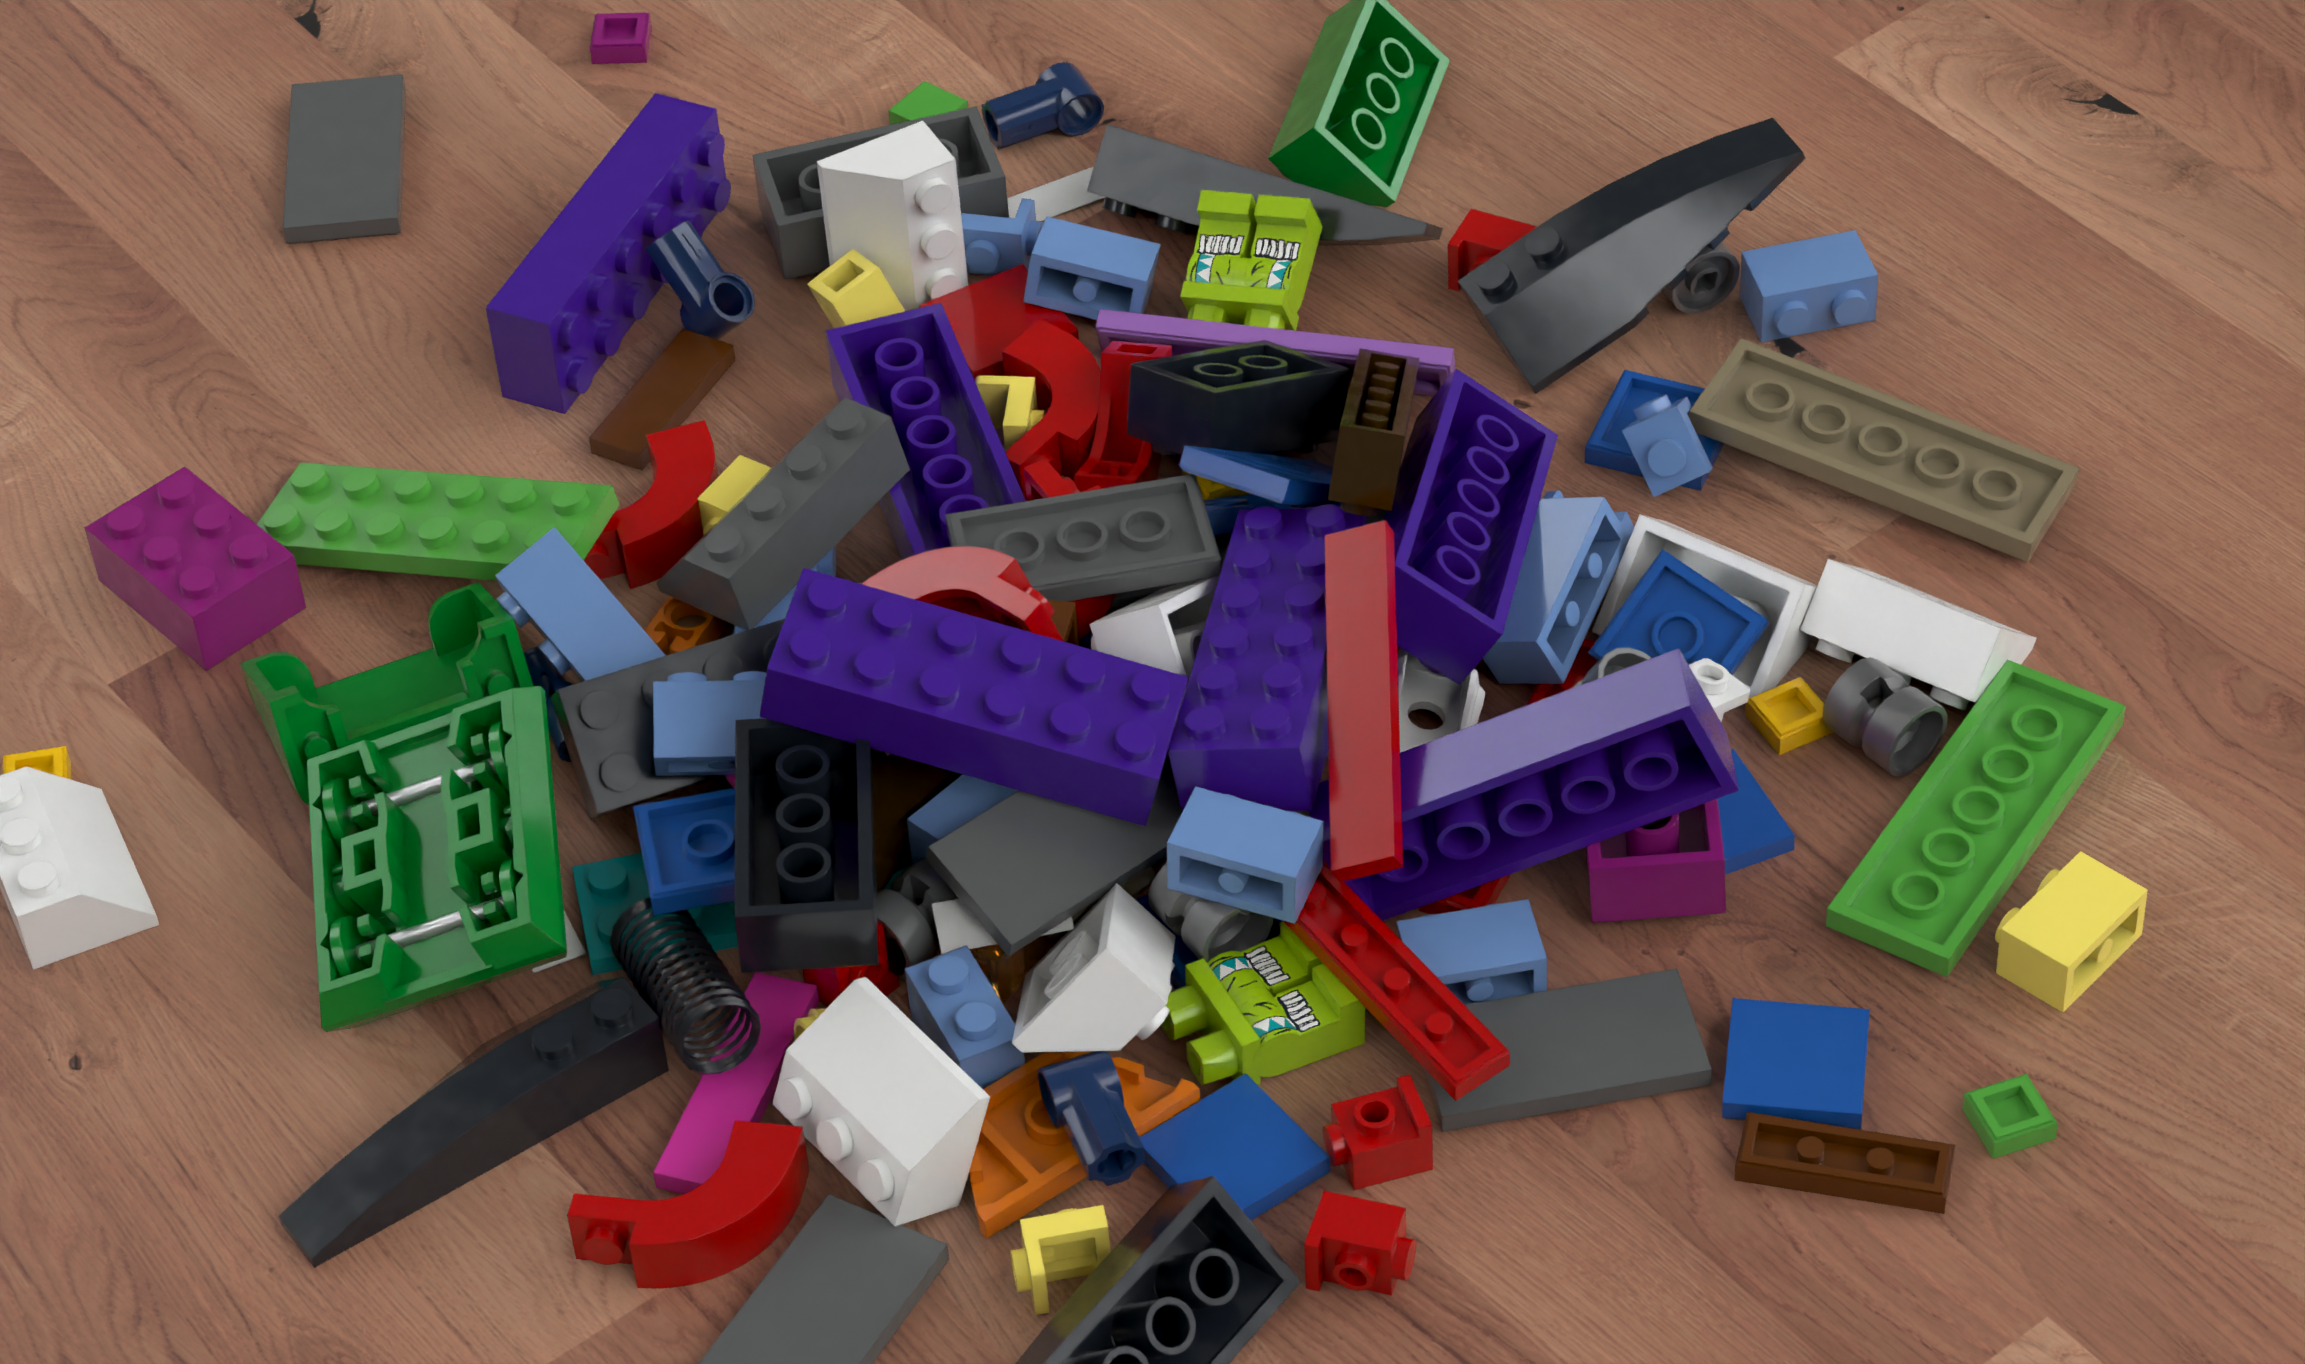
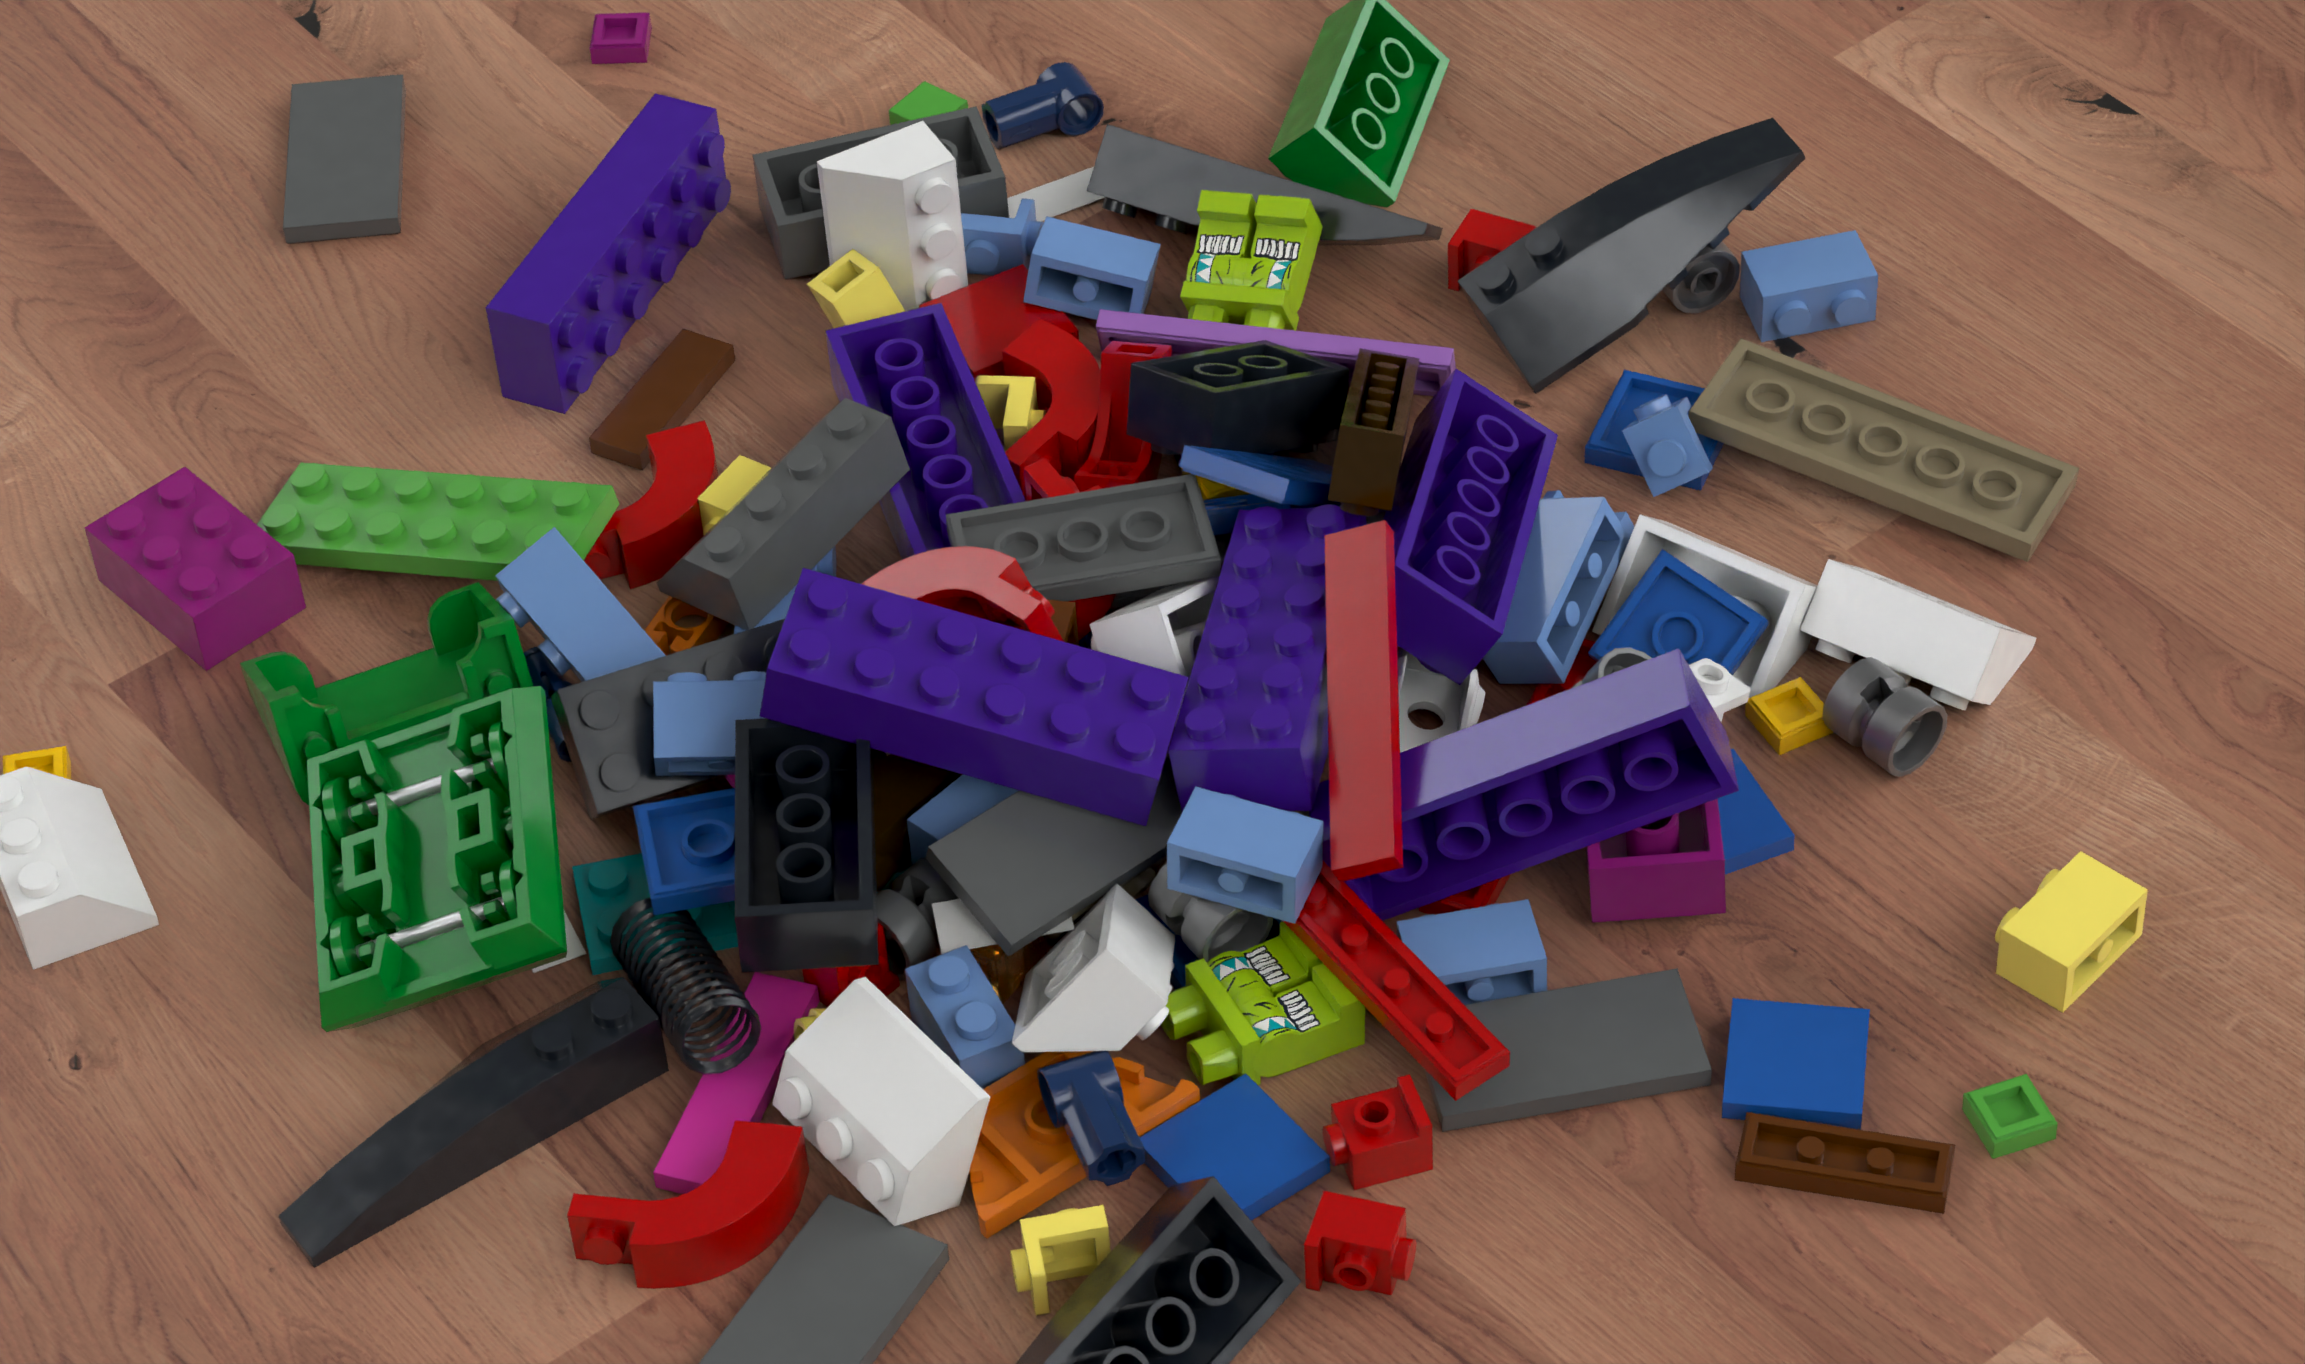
(710, 298): dark blue piece -> none
(1975, 818): bright green plate -> none

